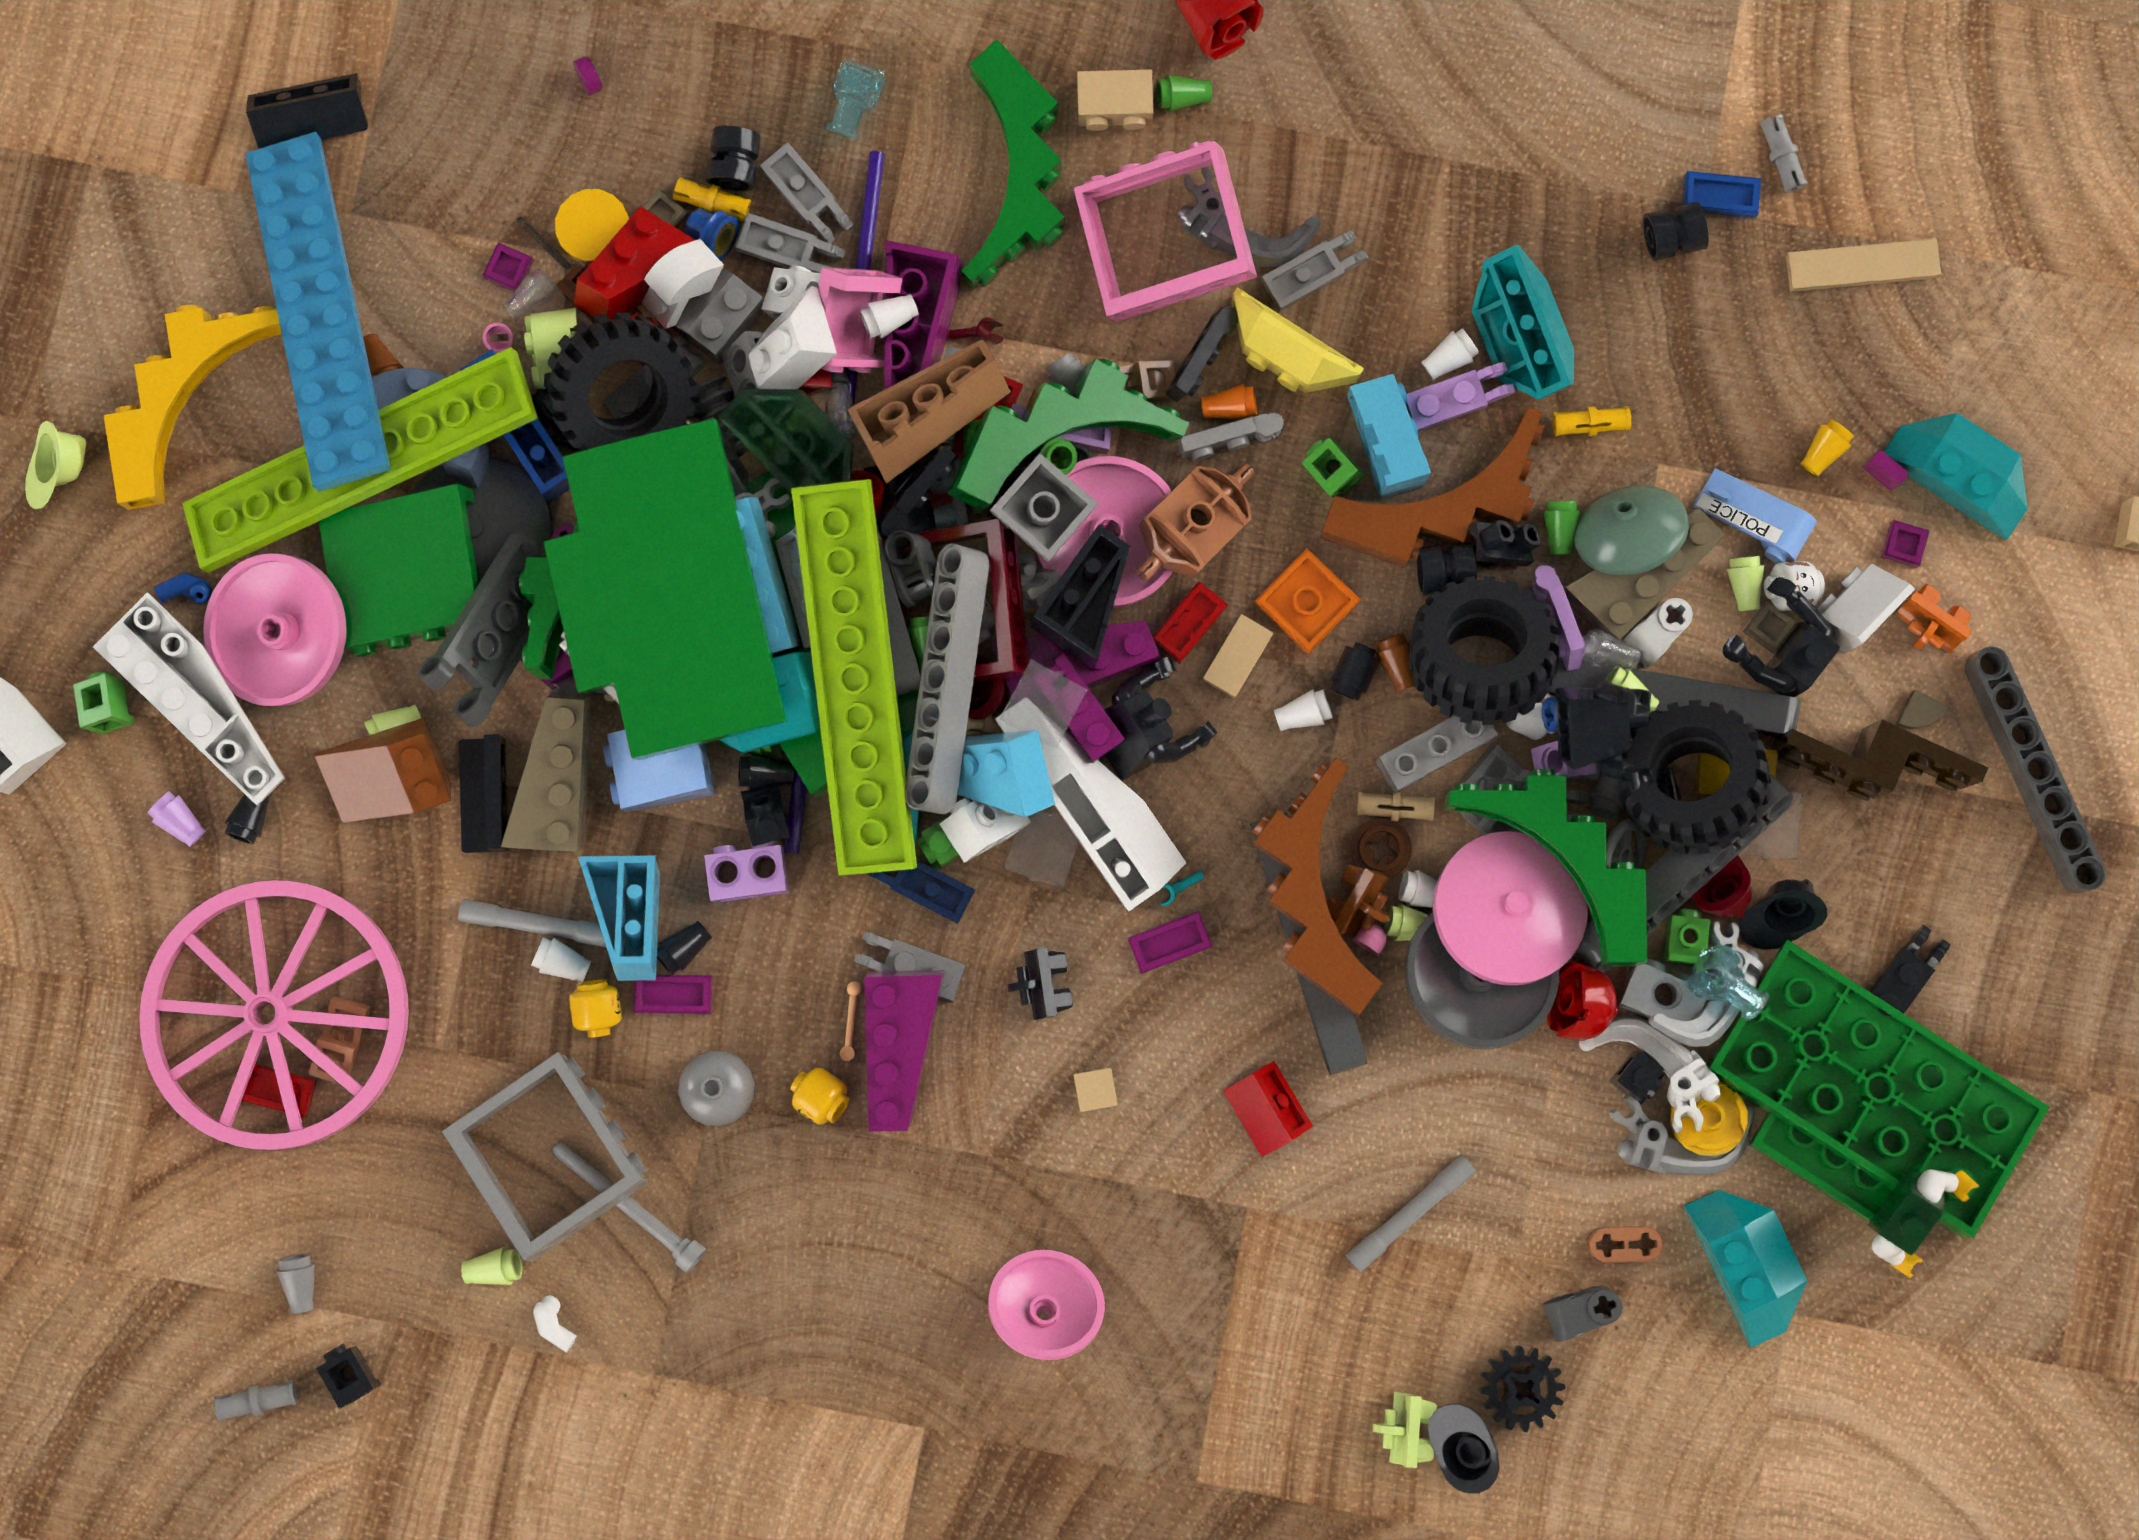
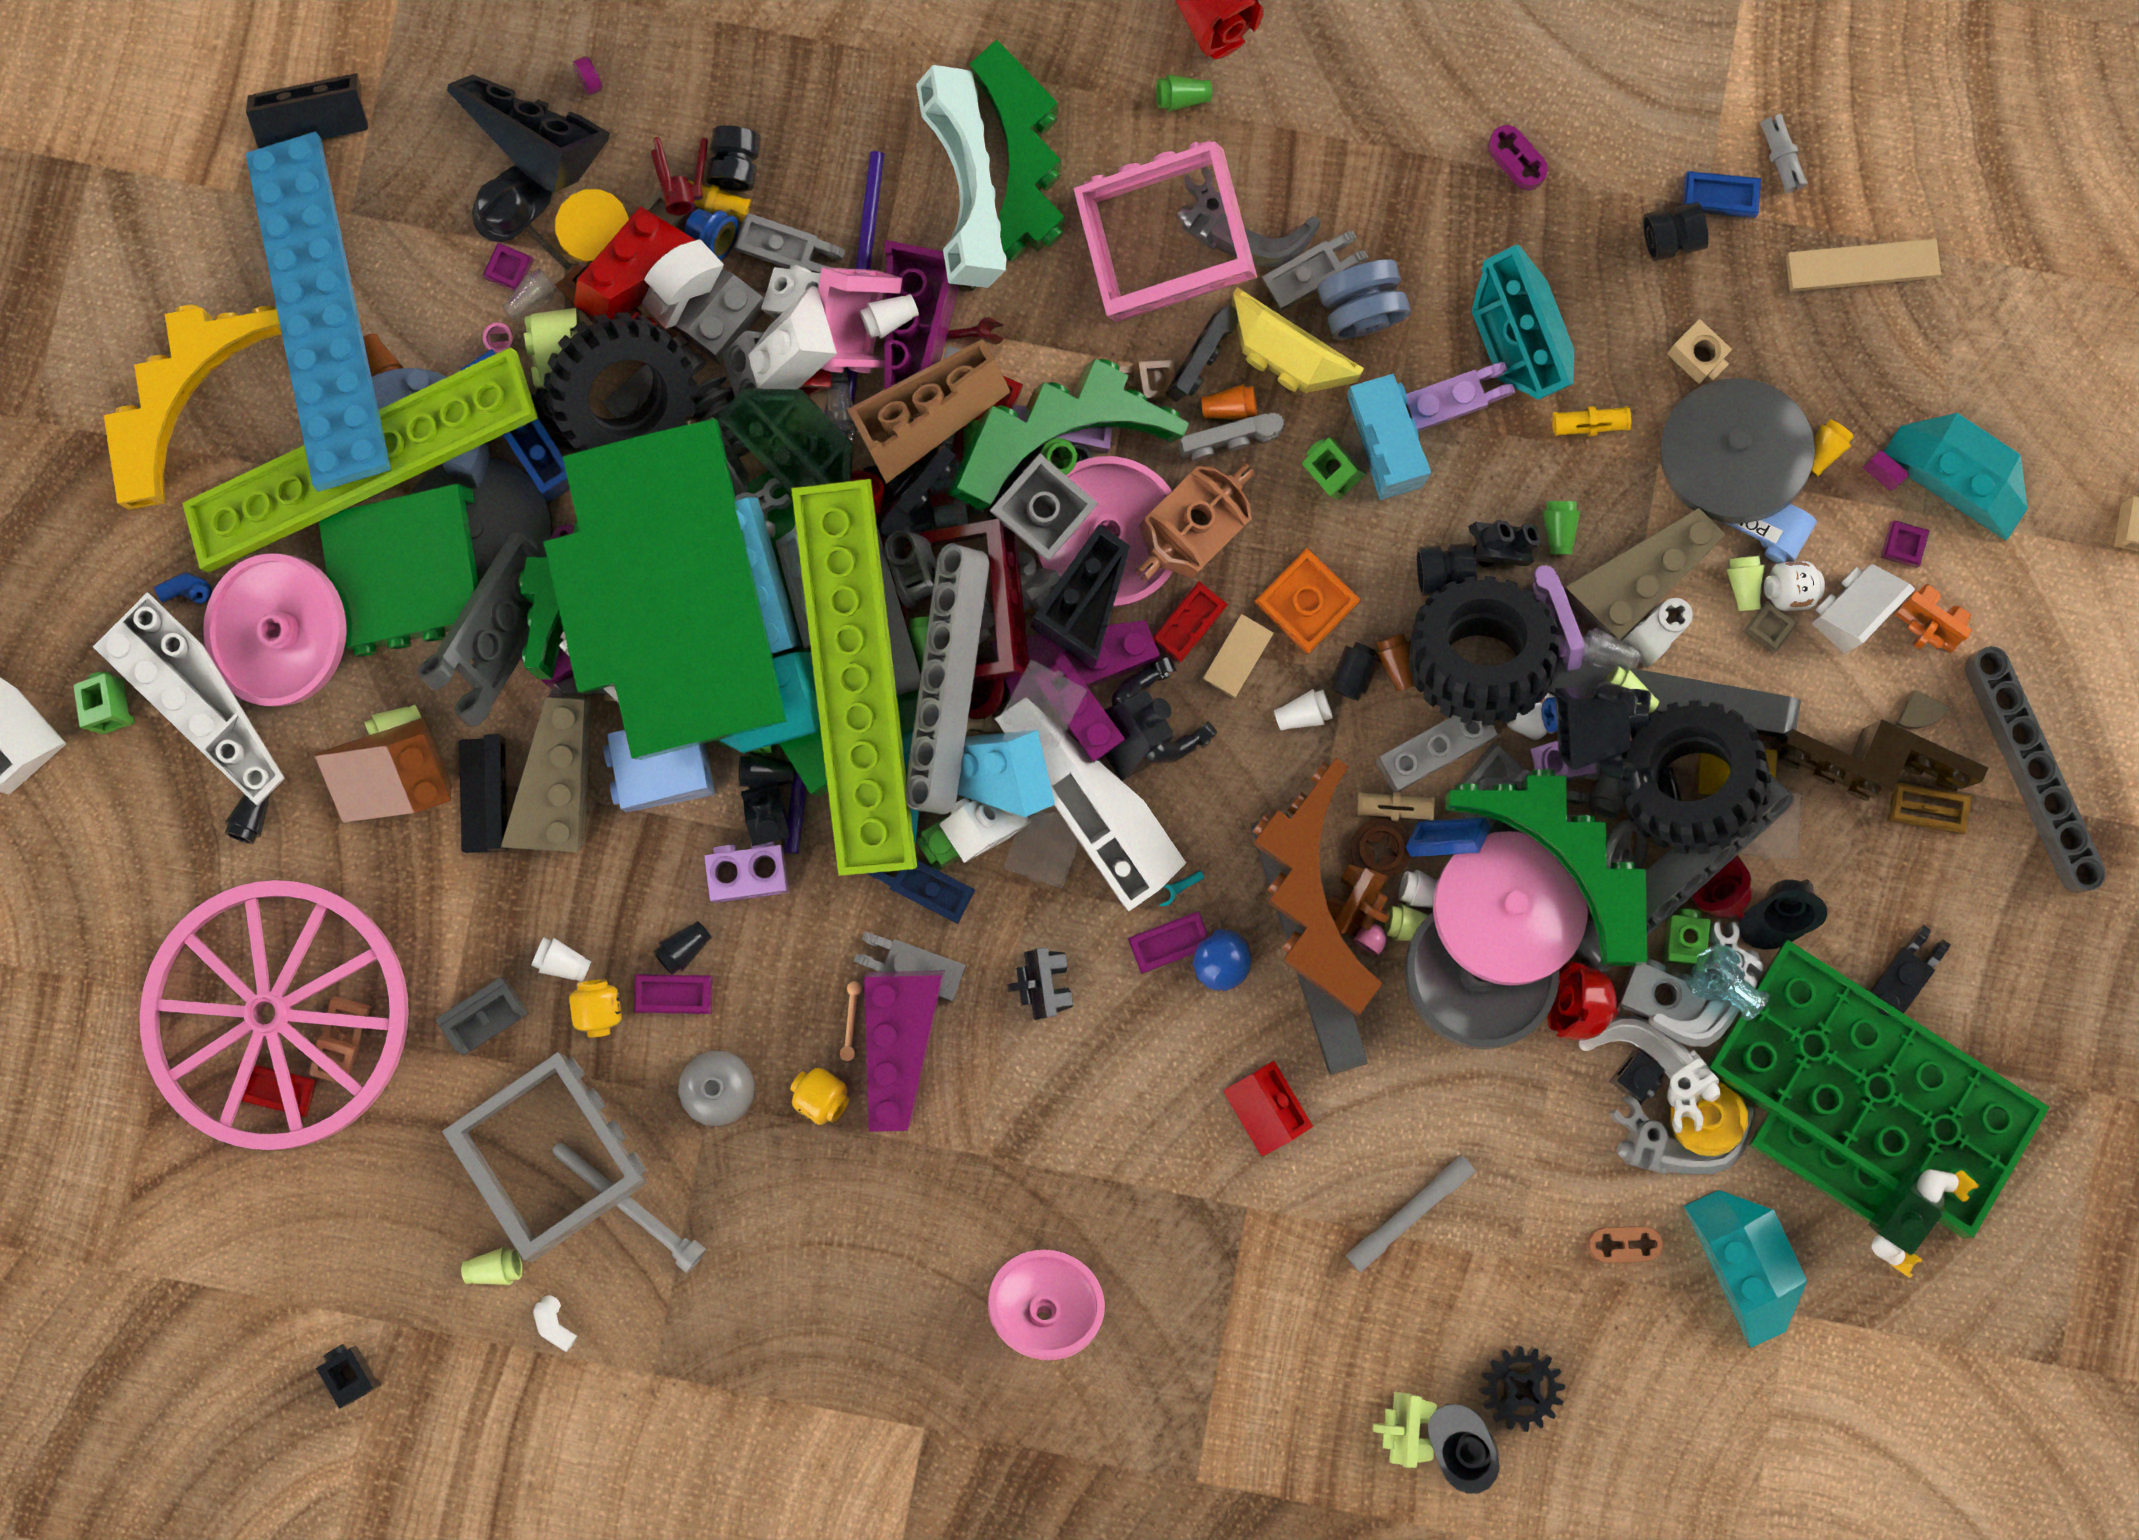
(54, 462): yellowish green piece -> none
(176, 818): lavender cone -> none
(255, 1400): light grey pin -> none
(297, 1280): light grey cone -> none
(482, 1016): none -> dark grey hinge
(493, 915): light grey piece -> none
(508, 205): none -> black piece
(540, 142): none -> black wedge
(627, 910): medium azure wedge -> none
(677, 191): none -> dark red plant
(803, 190): light grey hinge -> none
(857, 90): clear light blue connector -> none
(952, 111): none -> light aqua arch
(1066, 371): light grey cone -> none
(1095, 1089): tan tile -> none
(1115, 99): tan brick -> none
(1222, 960): none -> blue hair
(1364, 299): none -> sand blue wheel
(1393, 529): dark orange arch -> none
(1448, 837): none -> blue tile
(1450, 354): white cone -> none
(1524, 151): none -> magenta beam
(1574, 1312): dark grey piece -> none
(1631, 530): sand green dish -> none
(1700, 336): none -> tan brick
(1737, 450): none -> dark grey dish
(1800, 656): black torso -> none
(1897, 803): none -> pearl gold tile

